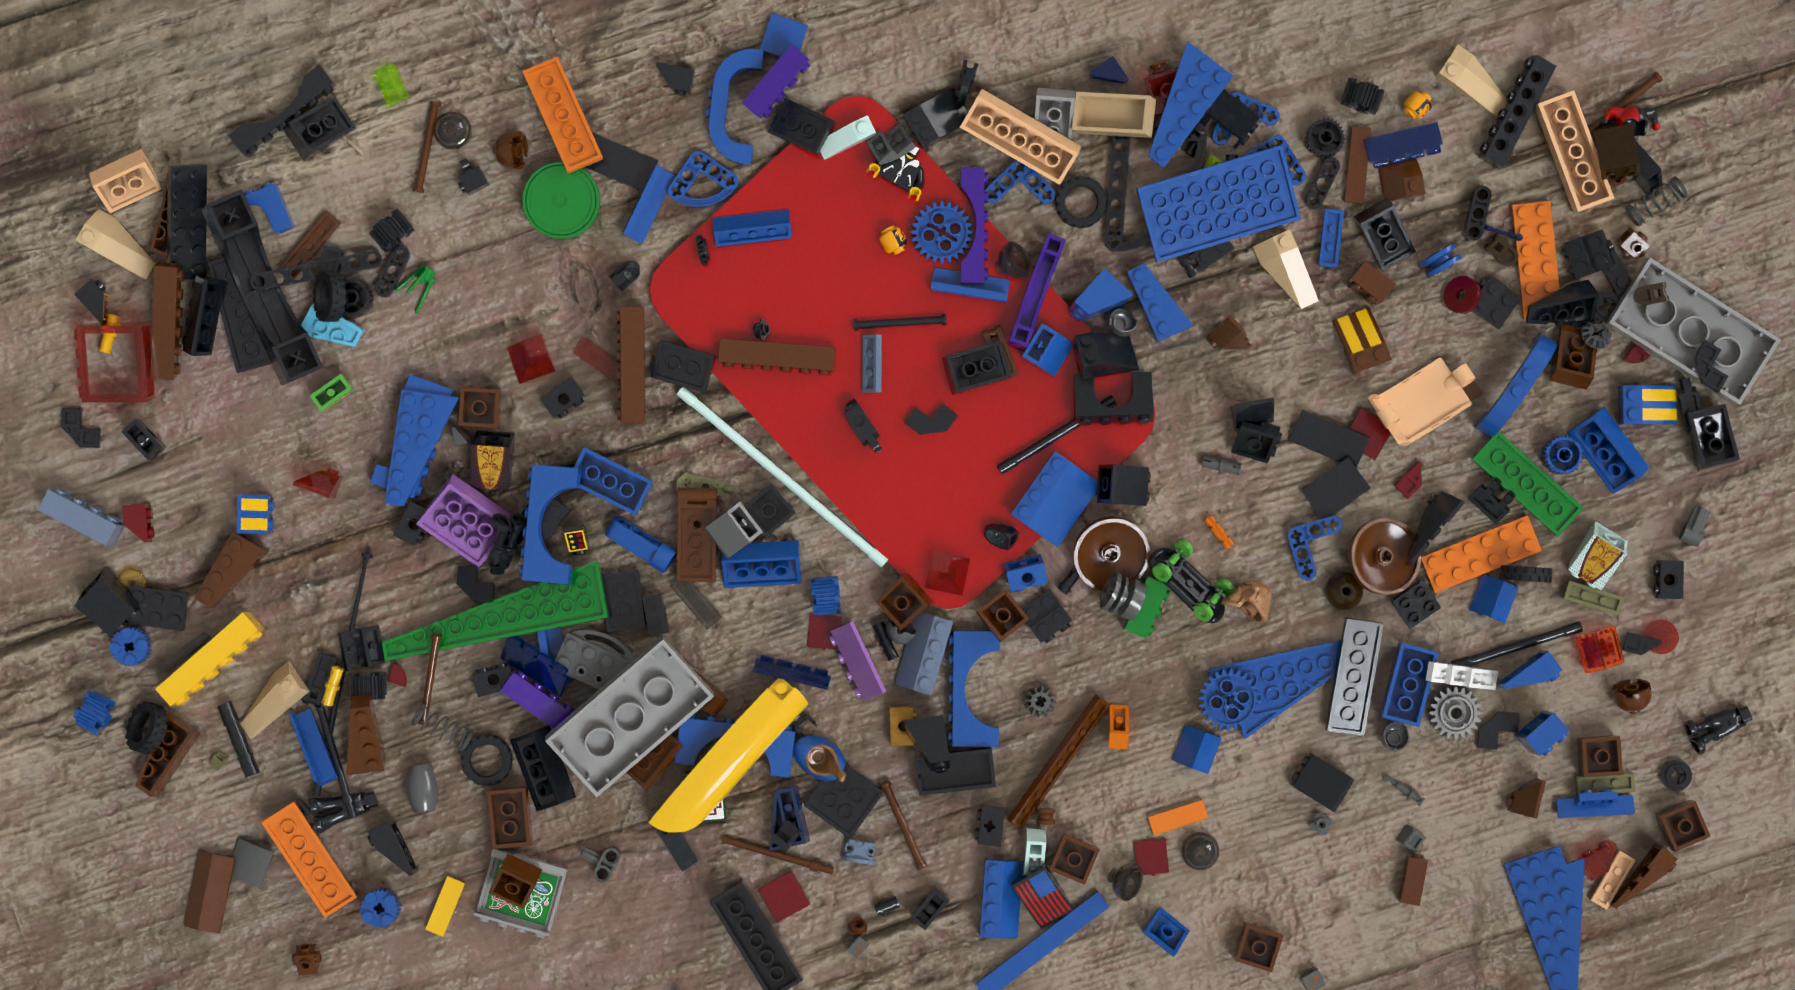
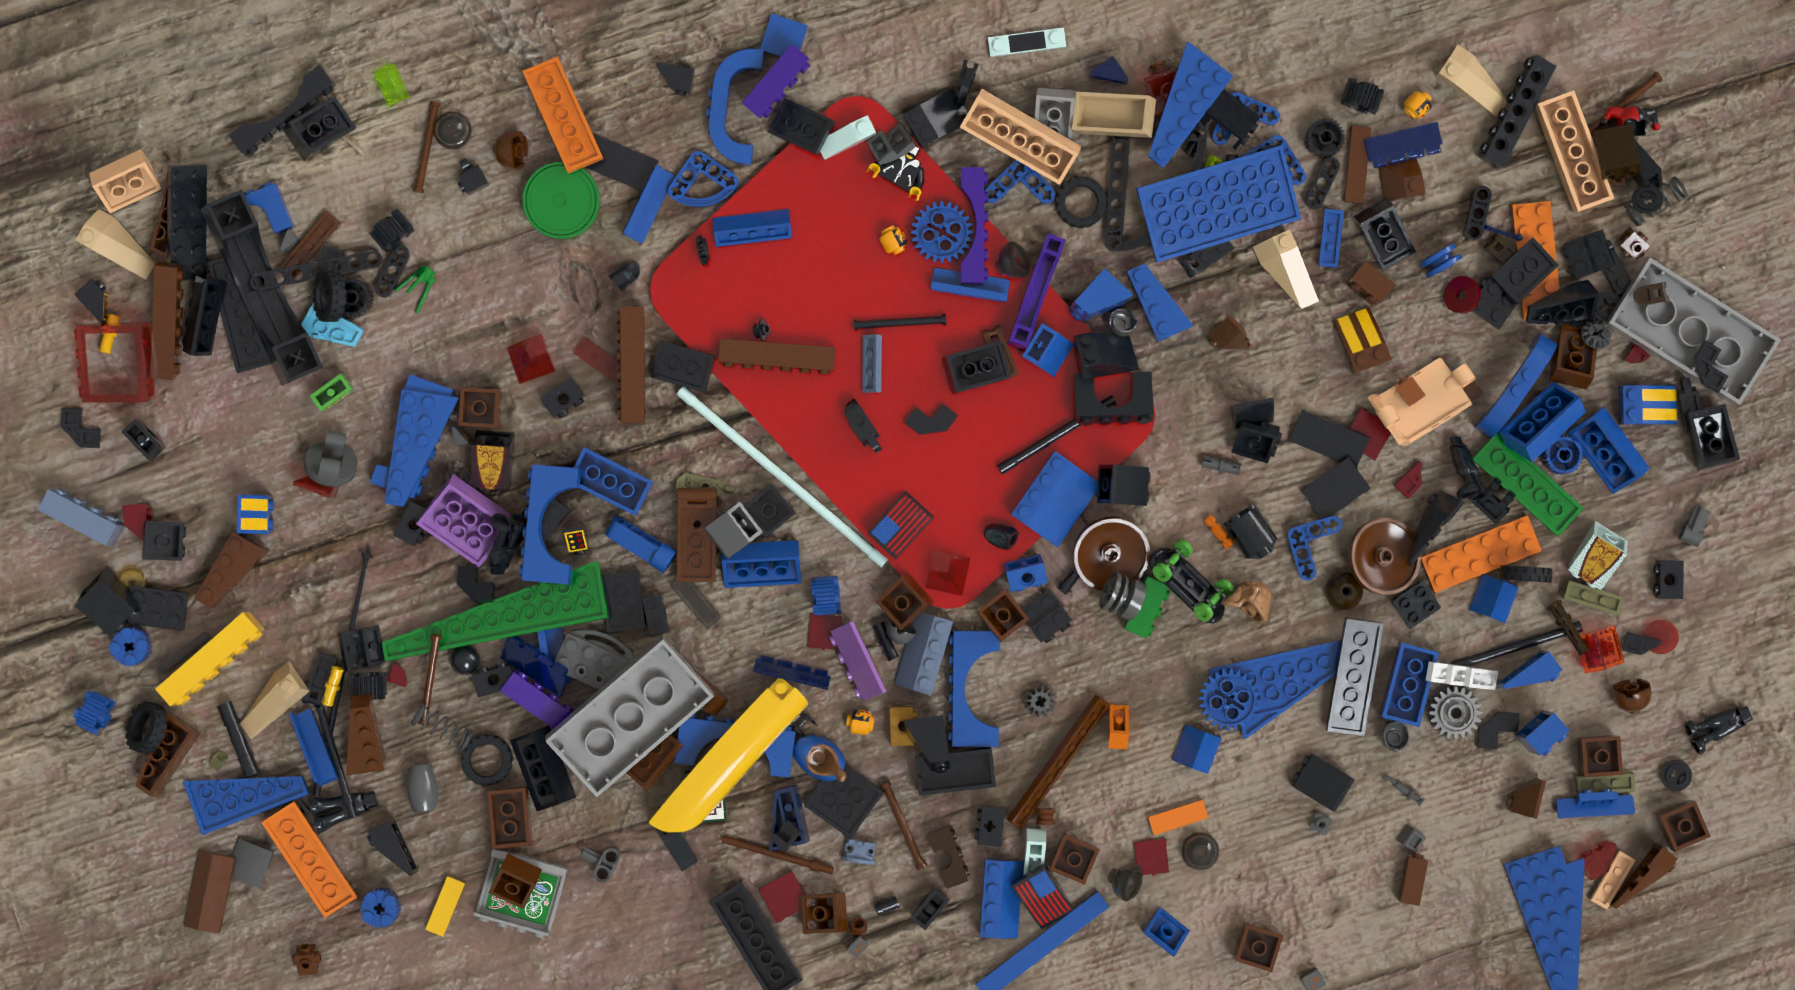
(163, 540): none -> black plate
(233, 800): none -> blue wing
(289, 241): none -> dark grey slope
(331, 455): none -> dark grey piece
(465, 660): none -> black hair
(824, 913): none -> reddish brown slope
(860, 722): none -> light orange head
(900, 525): none -> slope
(955, 872): none -> dark brown arch
(1027, 42): none -> plate
(1251, 533): none -> black cylinder
(1410, 390): none -> dark orange brick
(1466, 469): none -> black piece
(1524, 271): none -> black plate
(1542, 421): none -> blue brick
(1563, 619): none -> dark brown pin
(1644, 192): none -> black gear

